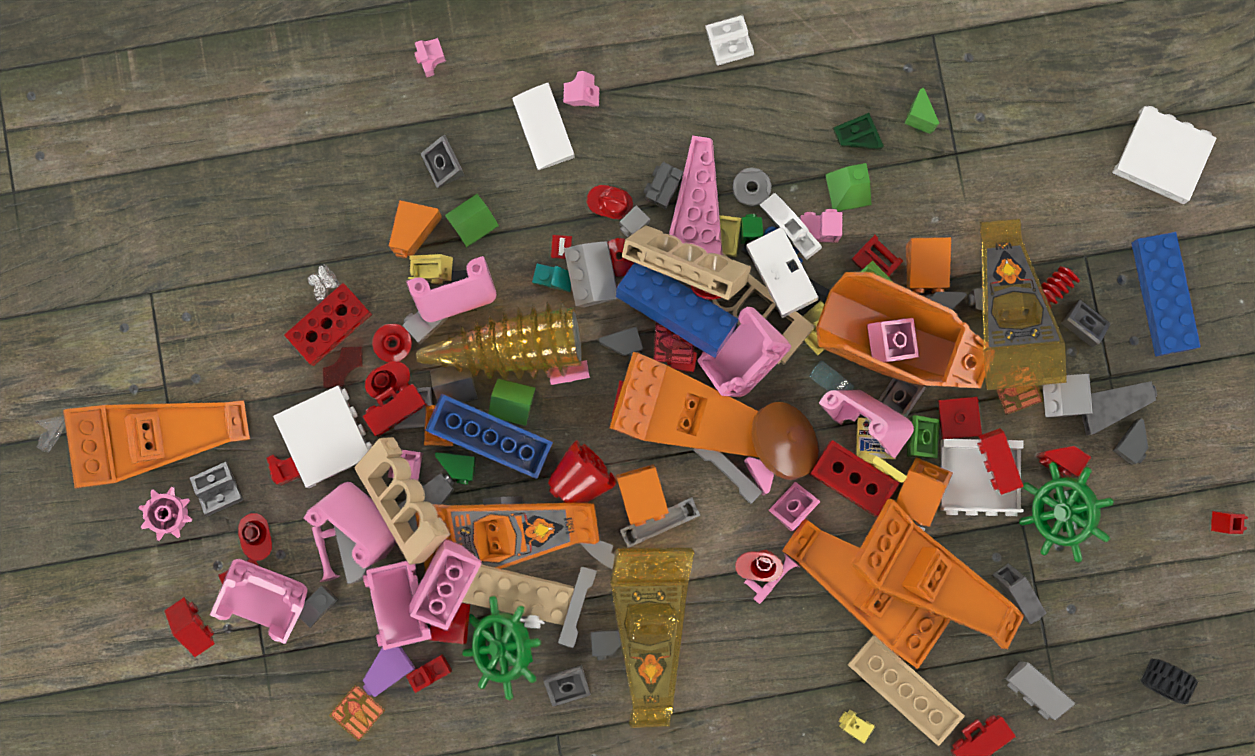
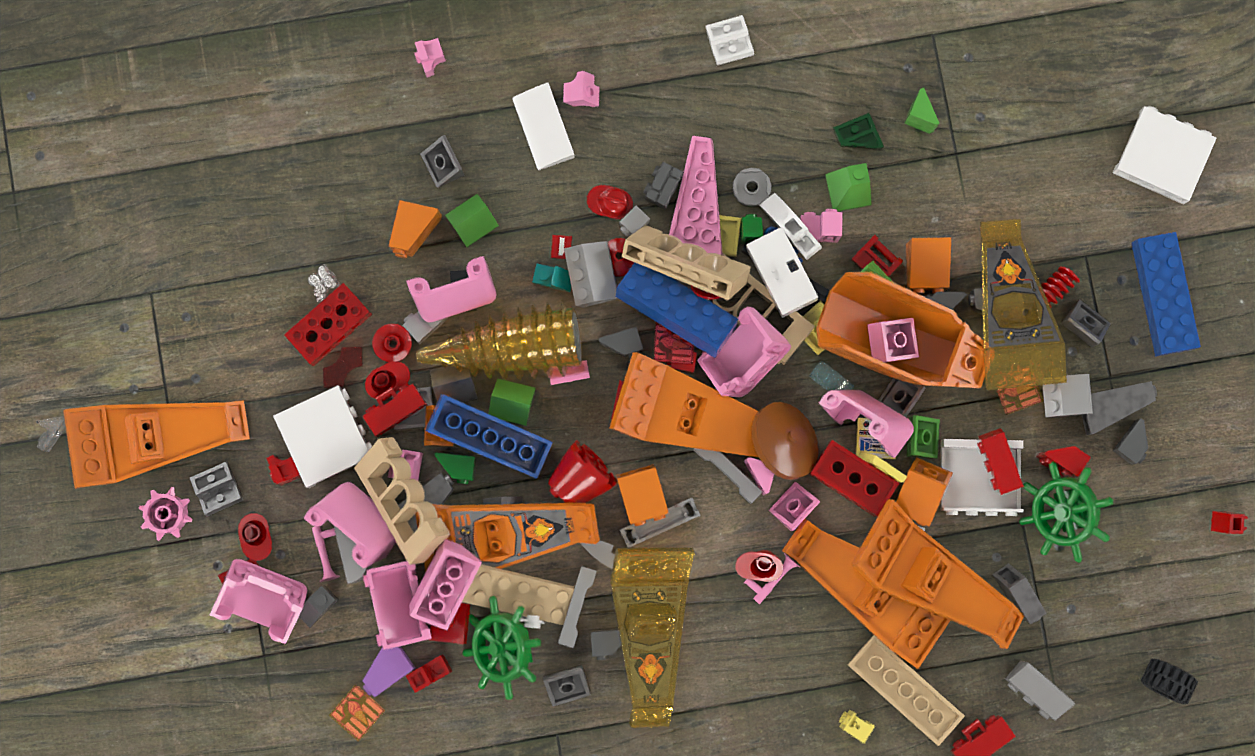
(189, 627): red brick -> none
(431, 267): light yellow hinge -> none
(959, 418): red plate -> none

